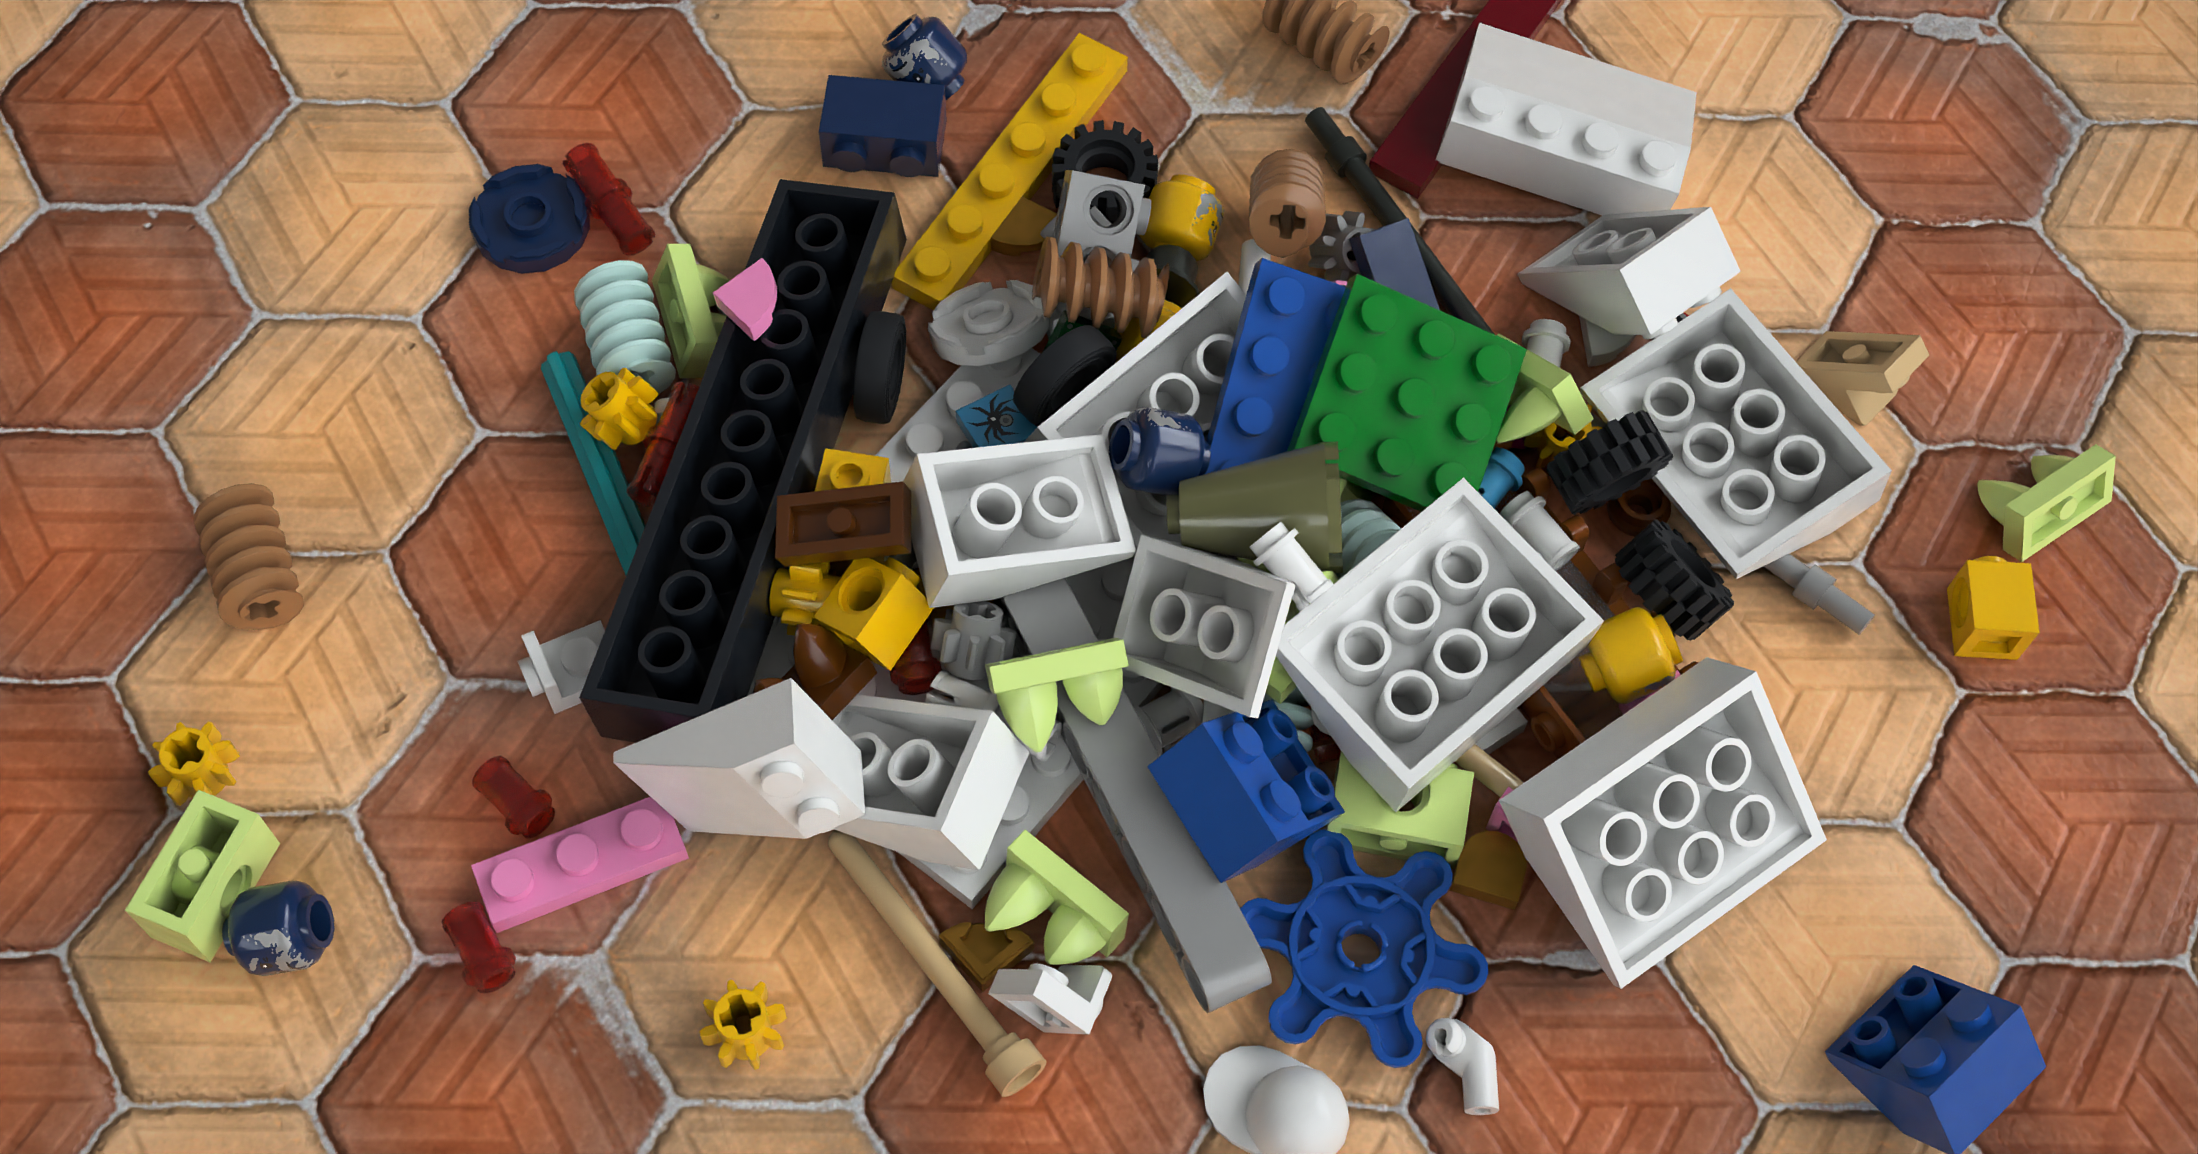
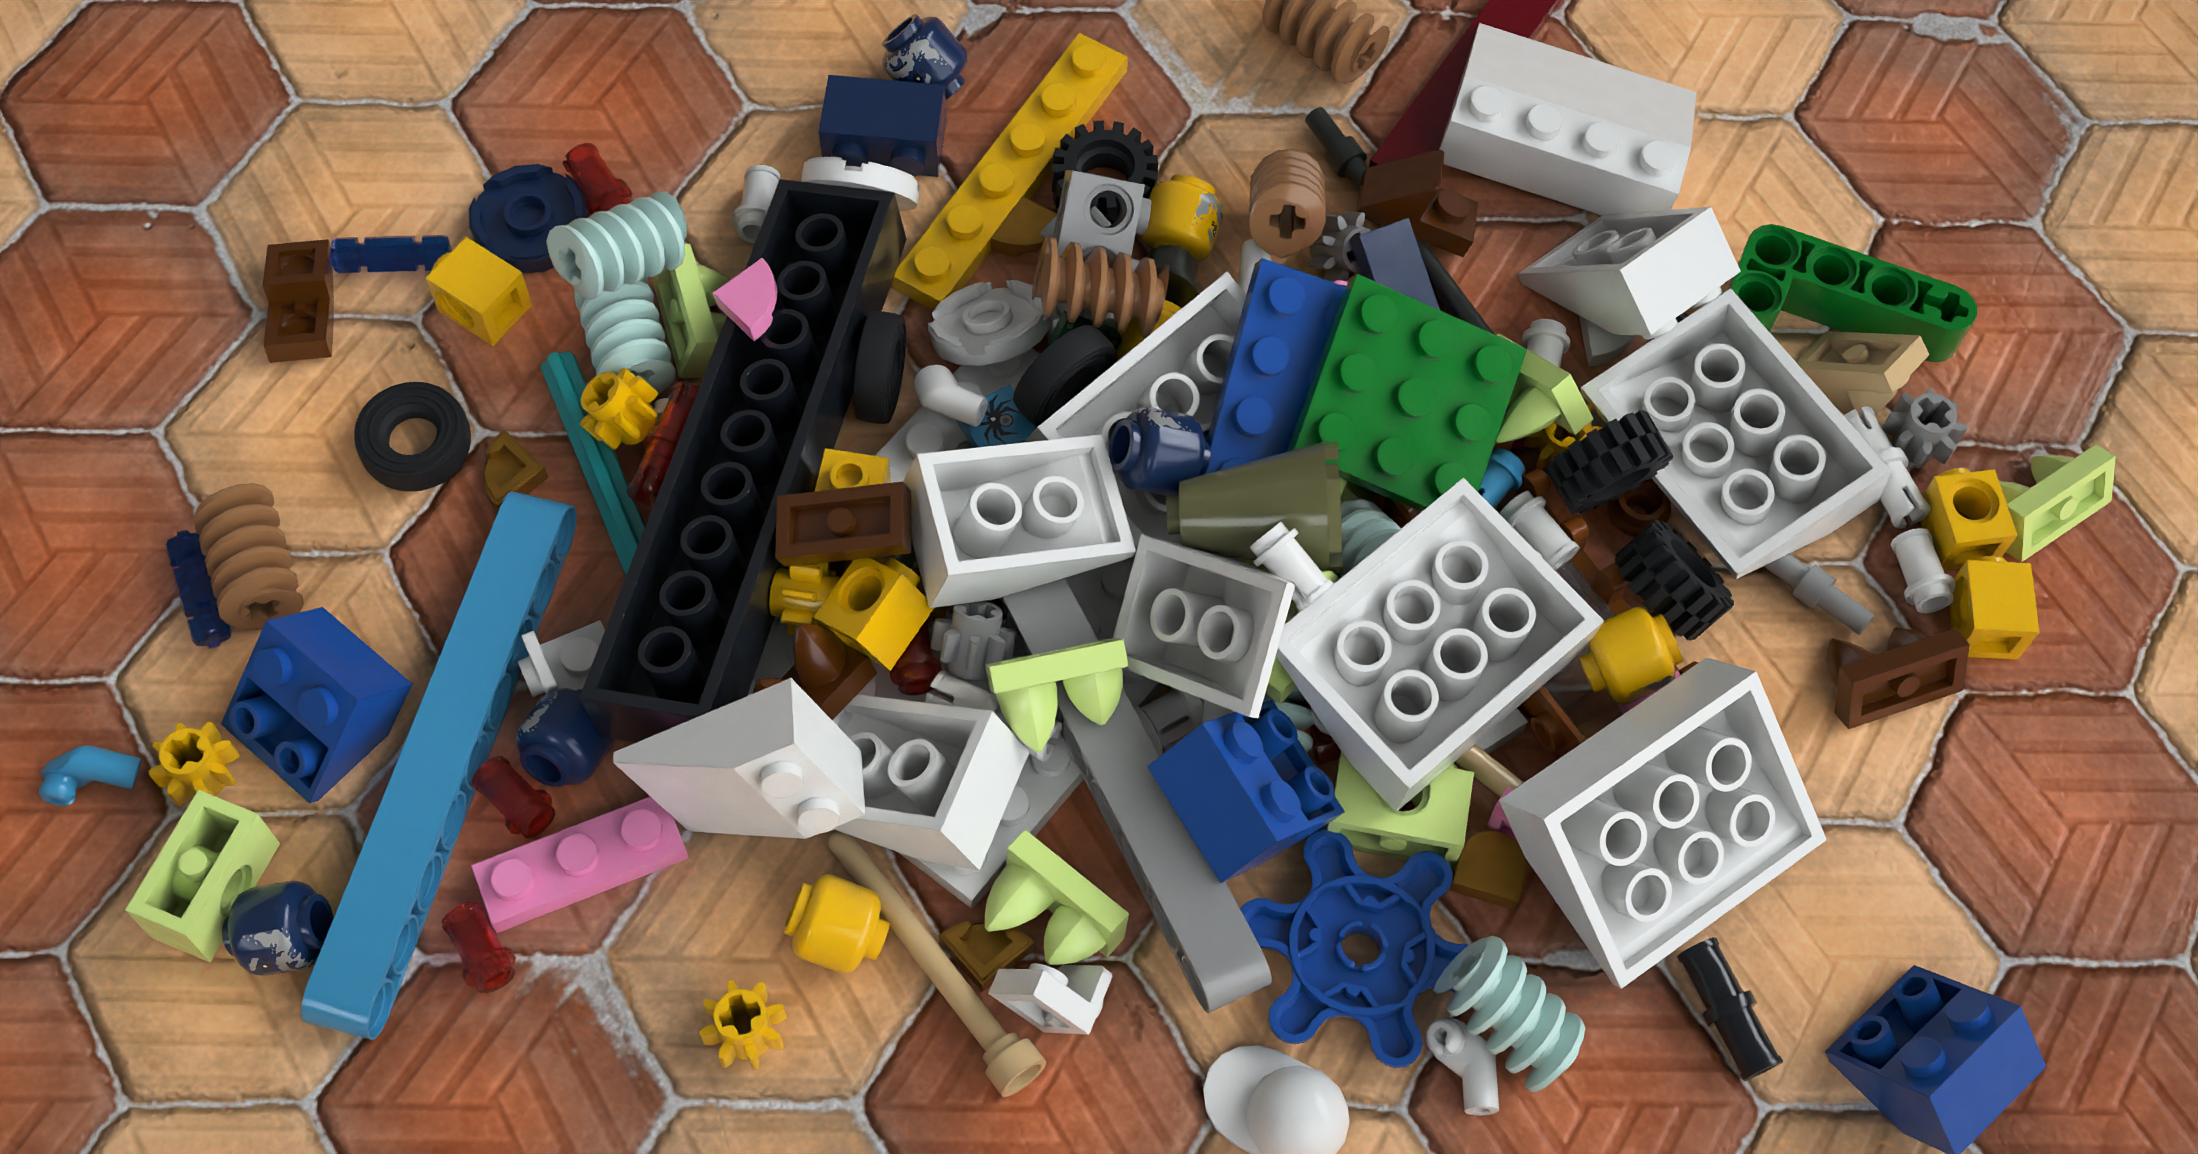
(82, 766): none -> dark azure arm
(196, 590): none -> clear blue axle
(299, 300): none -> reddish brown slope
(314, 701): none -> blue slope
(387, 253): none -> clear blue axle
(422, 469): none -> black tyre
(433, 777): none -> dark azure beam
(479, 290): none -> yellow brick
(510, 469): none -> pearl gold tile
(560, 740): none -> dark blue head
(619, 244): none -> light aqua piece
(756, 198): none -> white pin
(836, 924): none -> yellow head
(868, 176): none -> white tile
(940, 393): none -> white arm
(1413, 191): none -> reddish brown slope
(1515, 1009): none -> light aqua piece
(1729, 1009): none -> black pin
(1848, 291): none -> green beam
(1901, 493): none -> white pin
(1907, 675): none -> reddish brown tile
(1925, 427): none -> light grey gear
(1926, 581): none -> white pin
(1982, 500): none -> yellow brick

